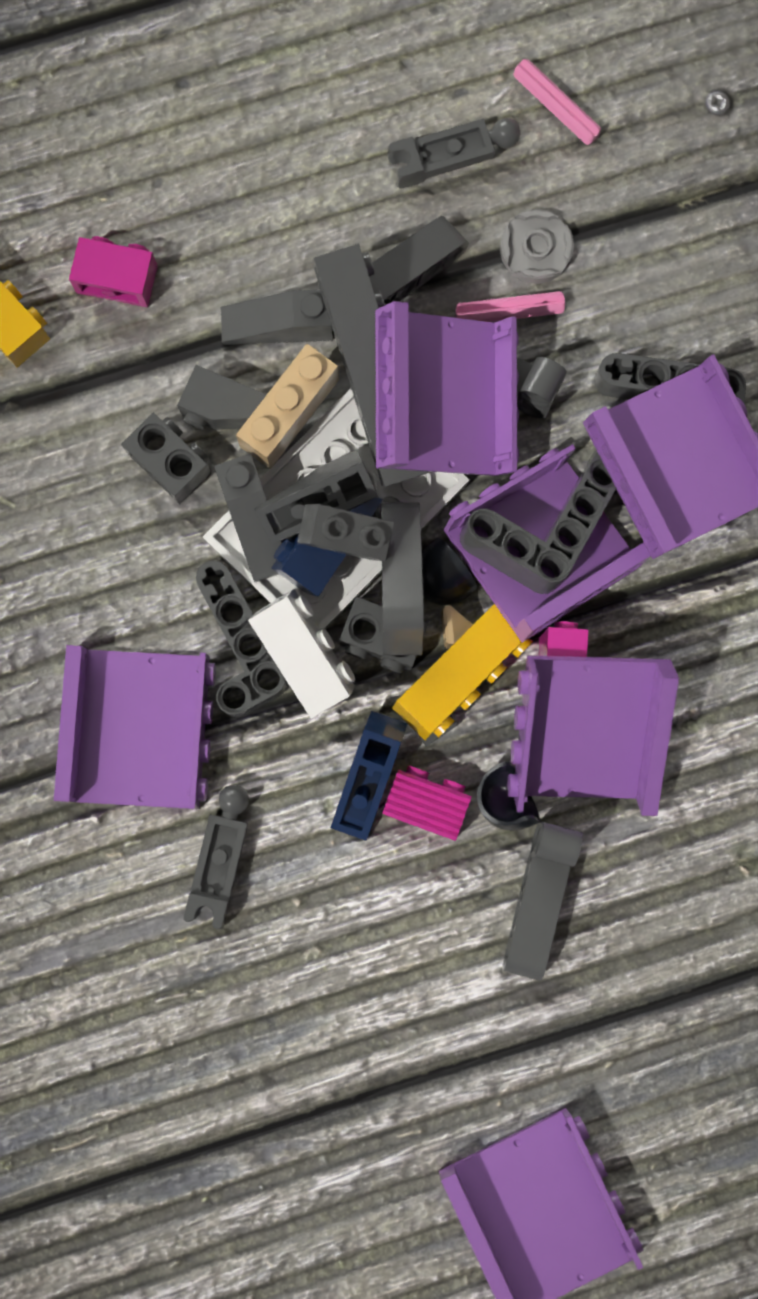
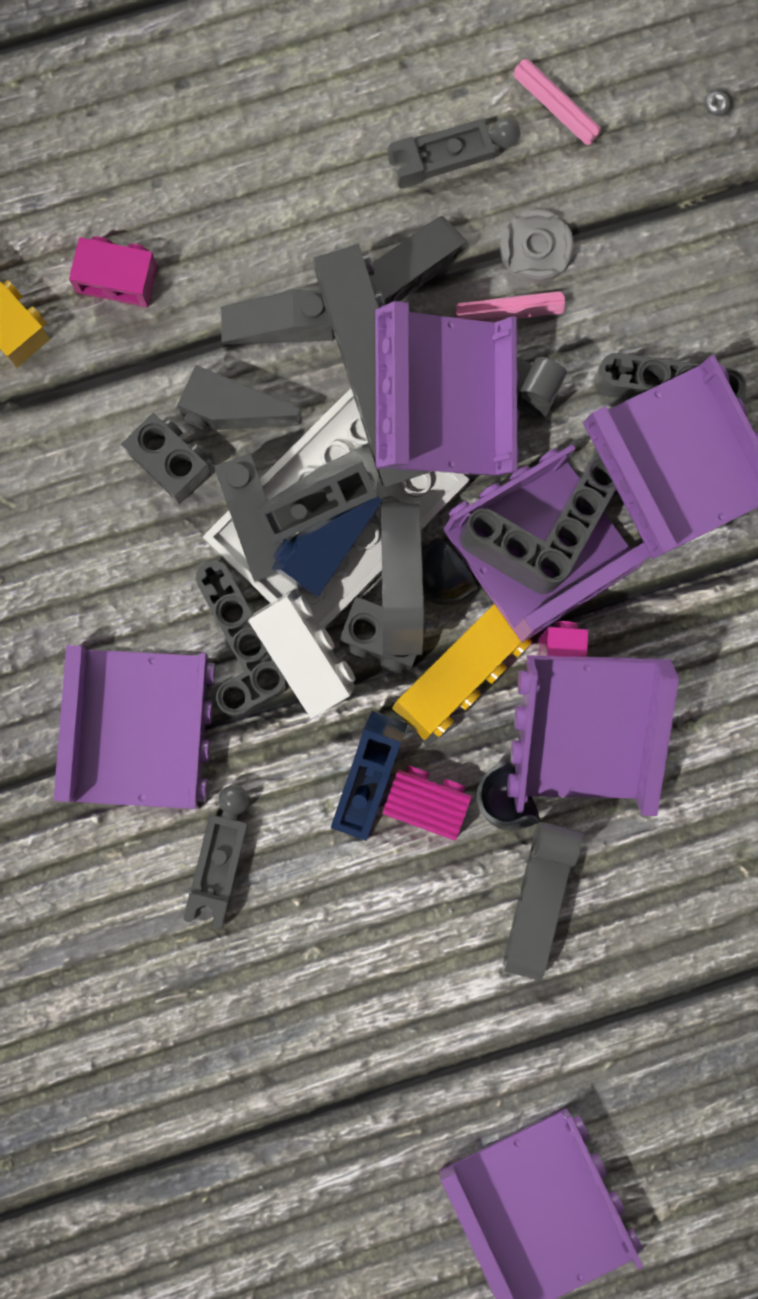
(288, 406): tan brick -> none
(345, 532): dark grey brick -> none
(453, 625): tan slope -> none

